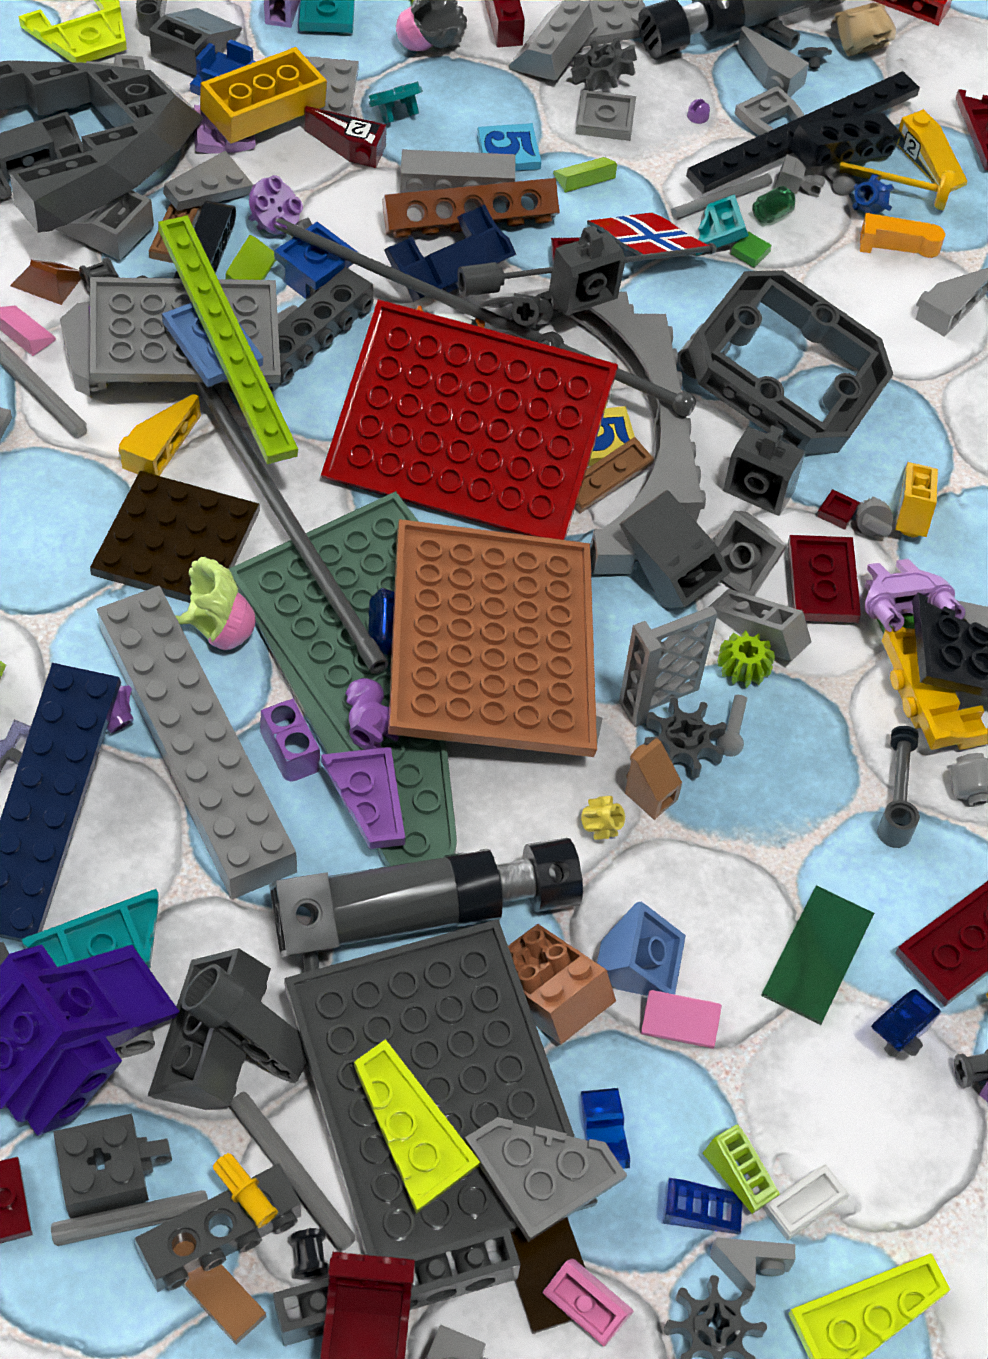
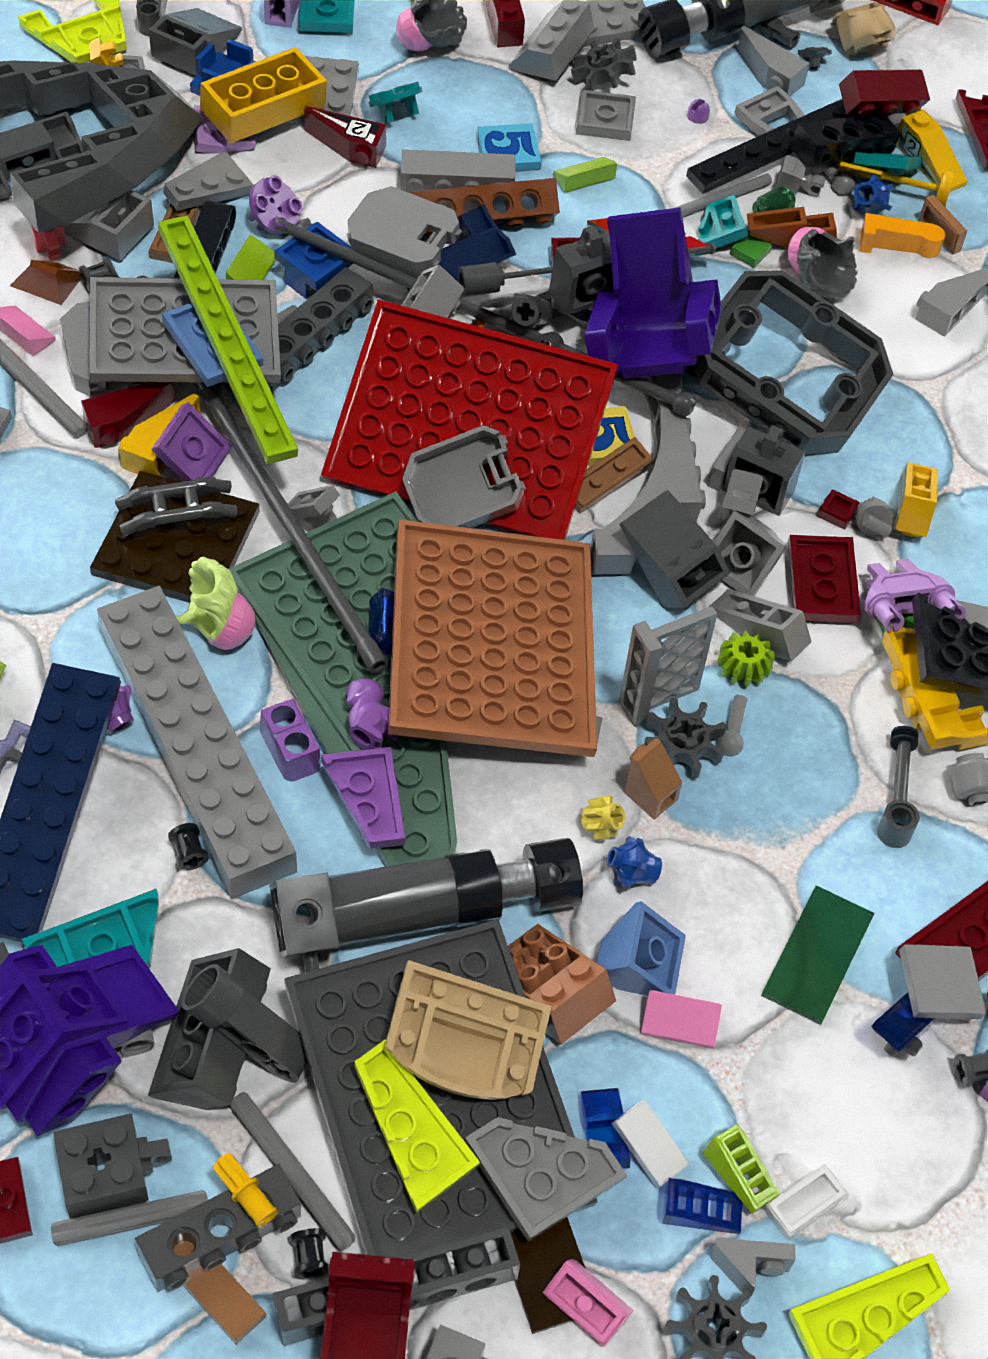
(49, 242): none -> coral tile
(102, 53): none -> yellow tile
(118, 412): none -> dark red slope
(164, 516): none -> dark grey piece
(191, 445): none -> medium lavender plate
(195, 850): none -> black bush
(314, 506): none -> light grey slope
(390, 228): none -> light grey piece
(435, 292): none -> light grey brick
(451, 484): none -> light grey piece
(466, 1034): none -> tan slope
(633, 863): none -> blue rock
(650, 1143): none -> white tile
(656, 313): none -> dark purple piece
(720, 468): none -> light grey tile
(743, 491): none -> light grey slope
(782, 224): none -> dark orange slope
(823, 261): none -> dark grey hair
(884, 92): none -> dark red brick
(894, 162): none -> teal wing
(935, 213): none -> medium nougat tile
(942, 982): none -> light grey tile

